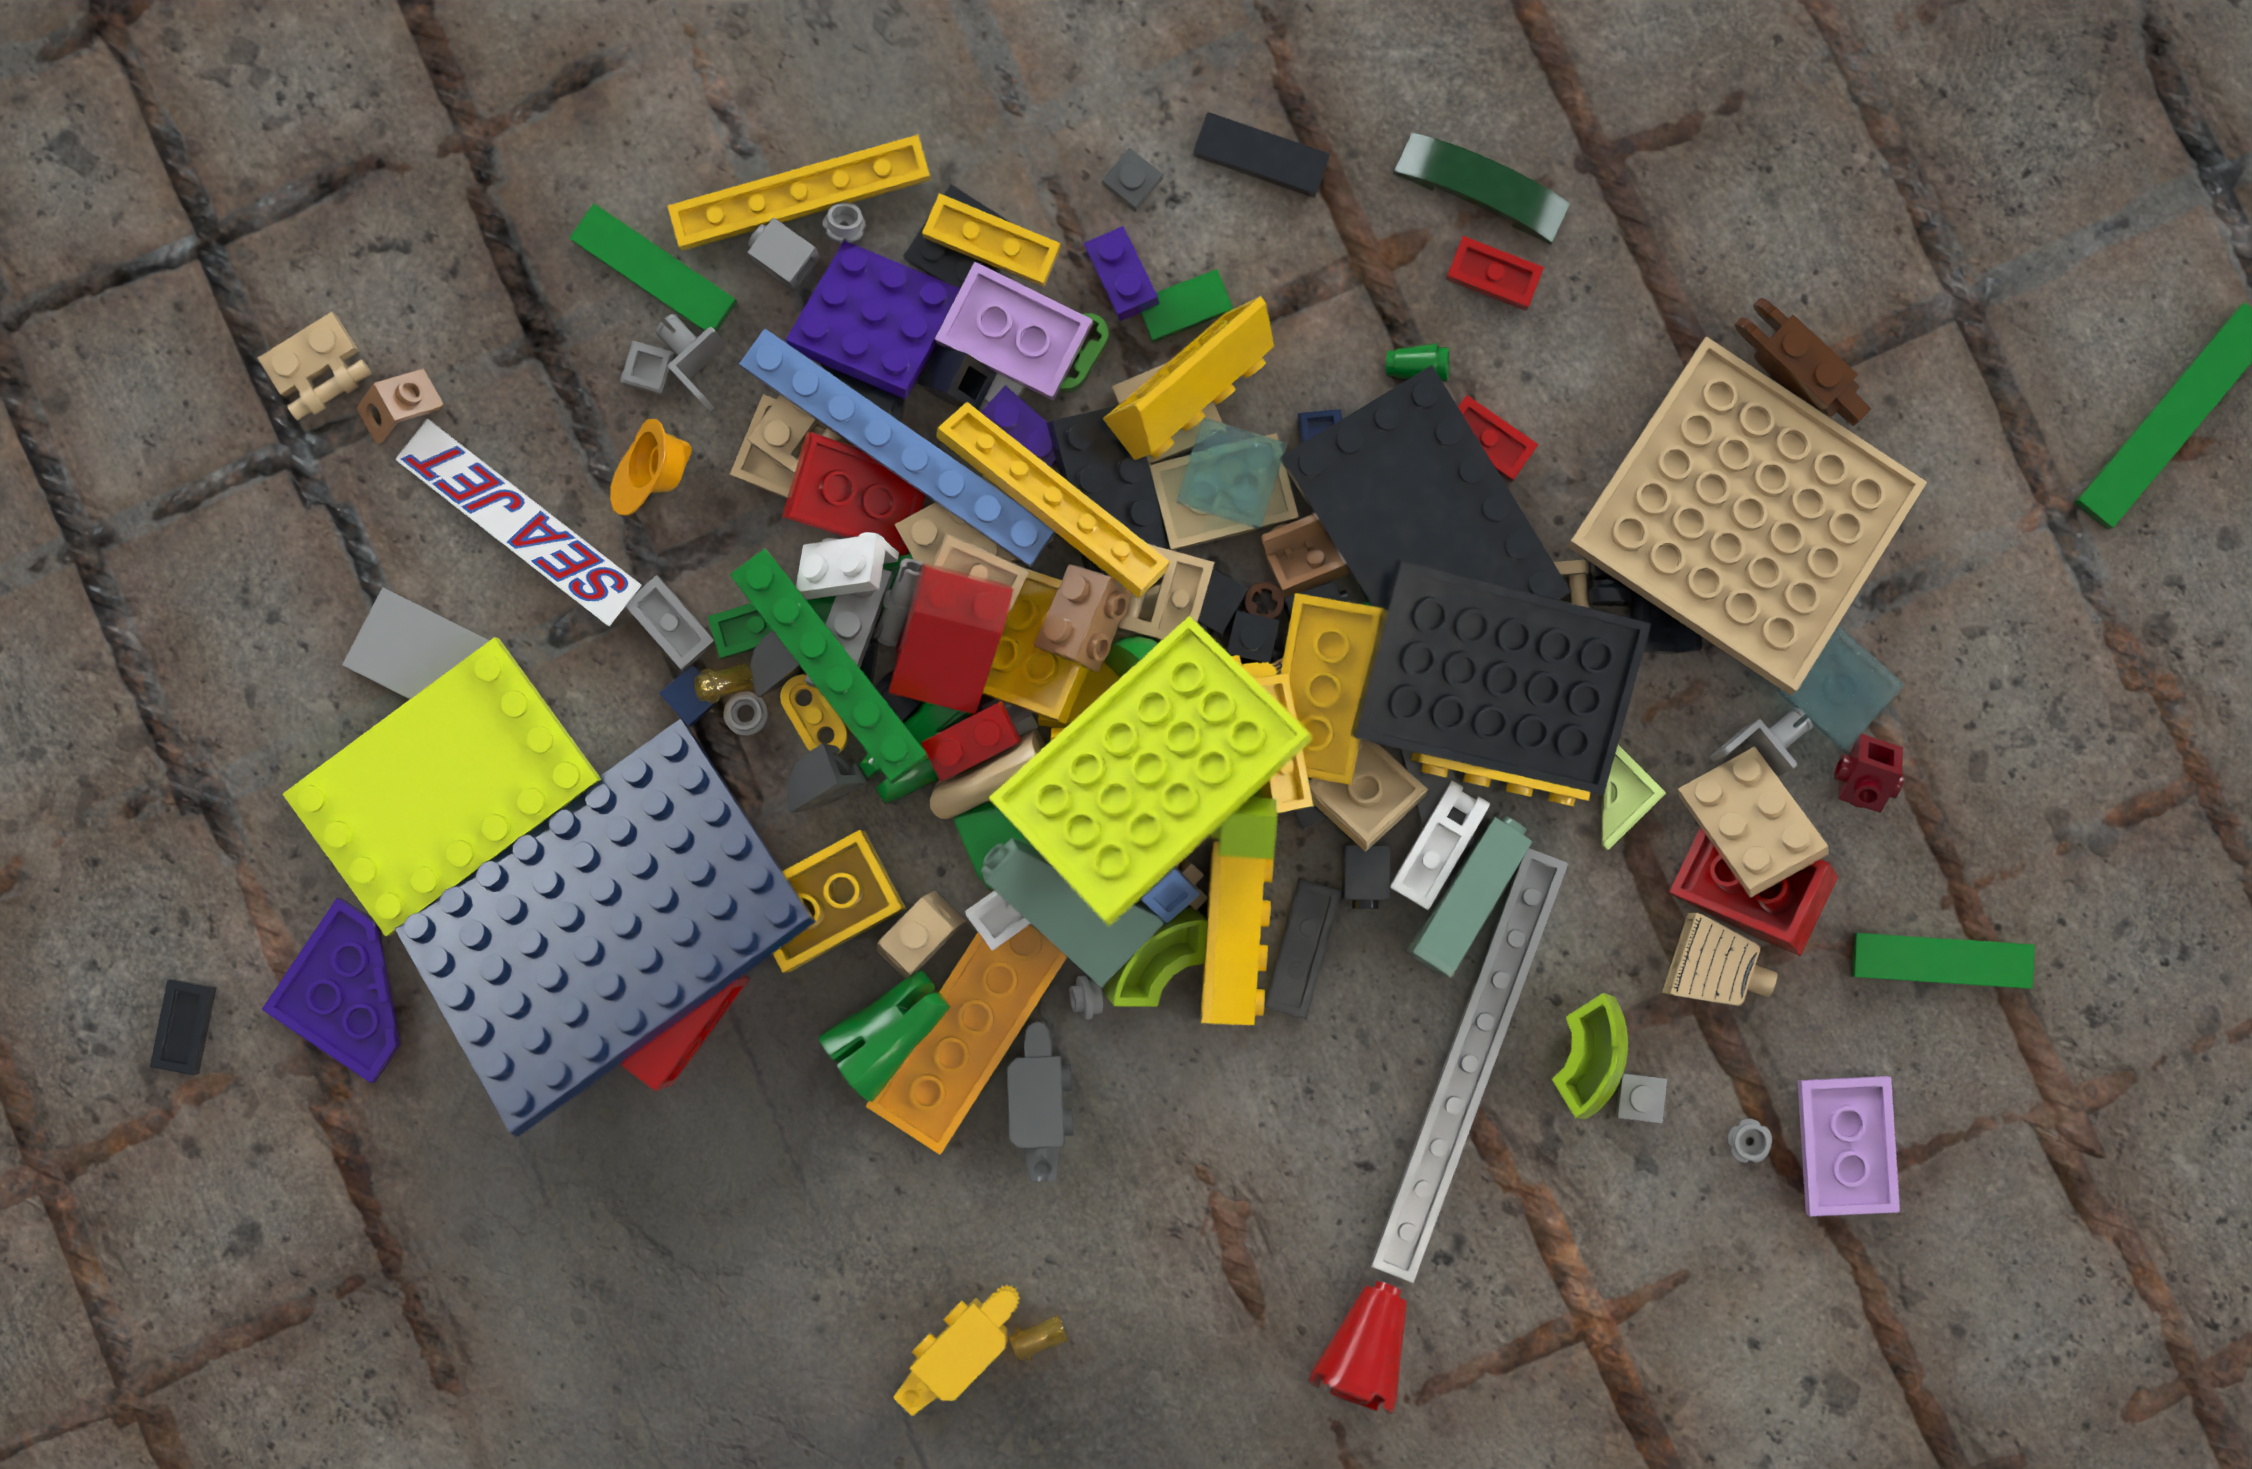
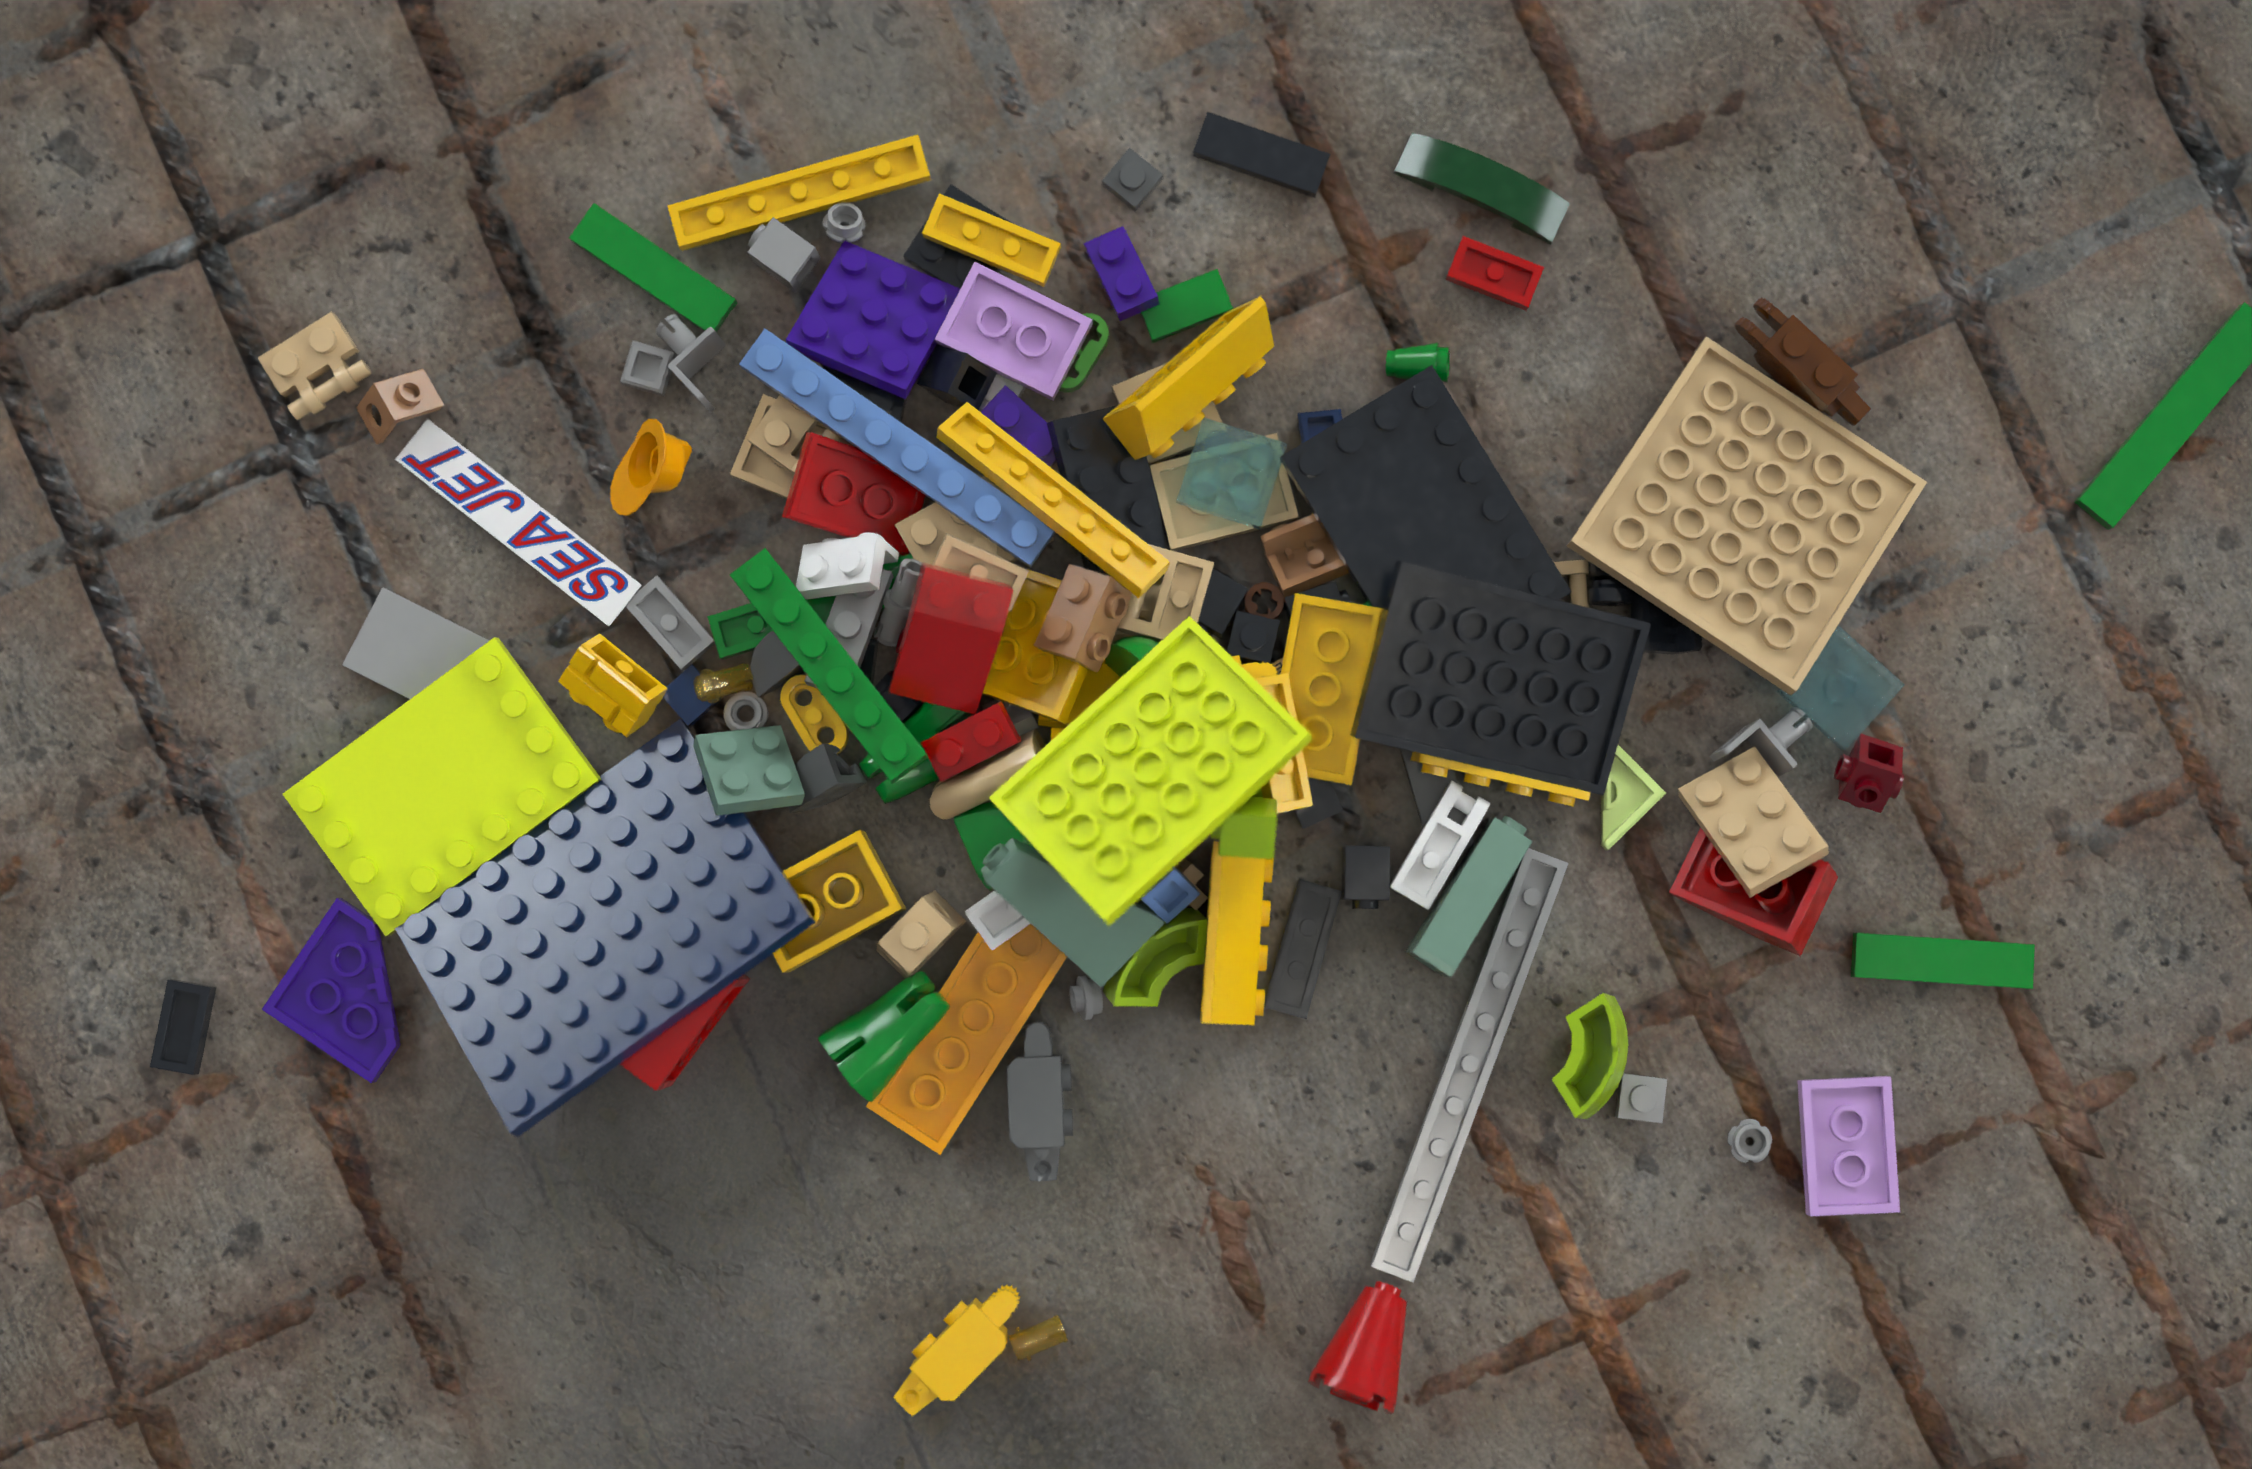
(612, 685): none -> yellow brick
(748, 770): none -> sand green plate
(1376, 799): tan plate -> none
(1502, 442): red plate -> none
(1716, 964): tan torso -> none

